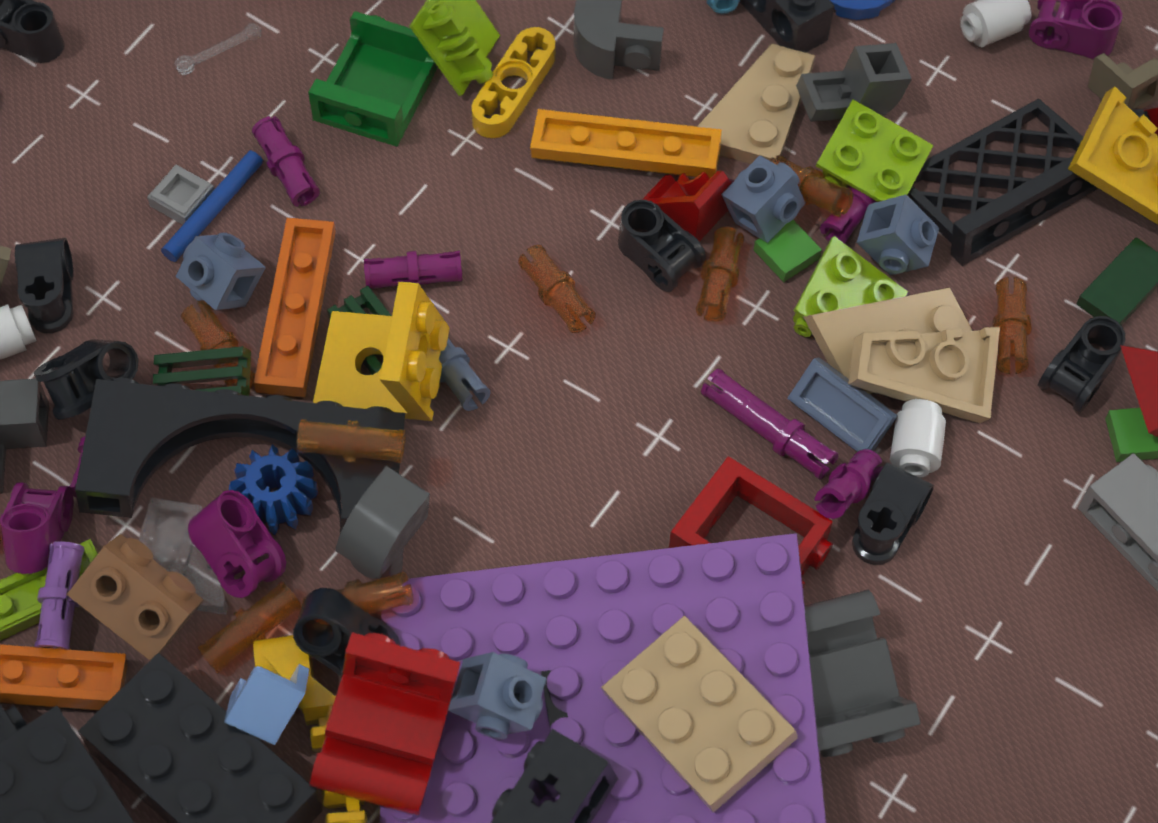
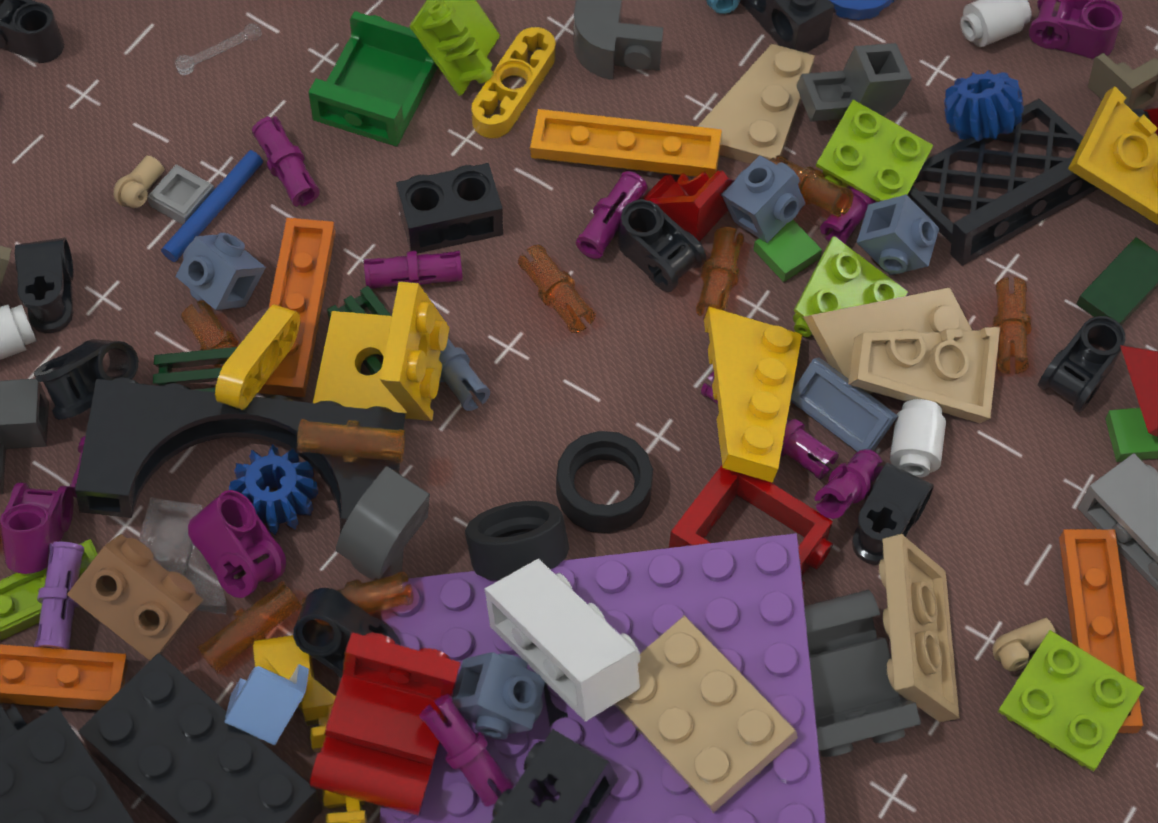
(133, 188): none -> tan arm
(257, 357): none -> yellow beam
(451, 216): none -> black brick
(466, 750): none -> magenta pin
(516, 536): none -> black tyre
(563, 639): none -> white brick
(597, 233): none -> magenta pin
(611, 447): none -> black tyre
(753, 389): none -> yellow wing
(919, 629): none -> tan plate
(983, 105): none -> blue gear
(1014, 647): none -> tan arm
(1071, 700): none -> lime hinge
(1098, 604): none -> orange plate

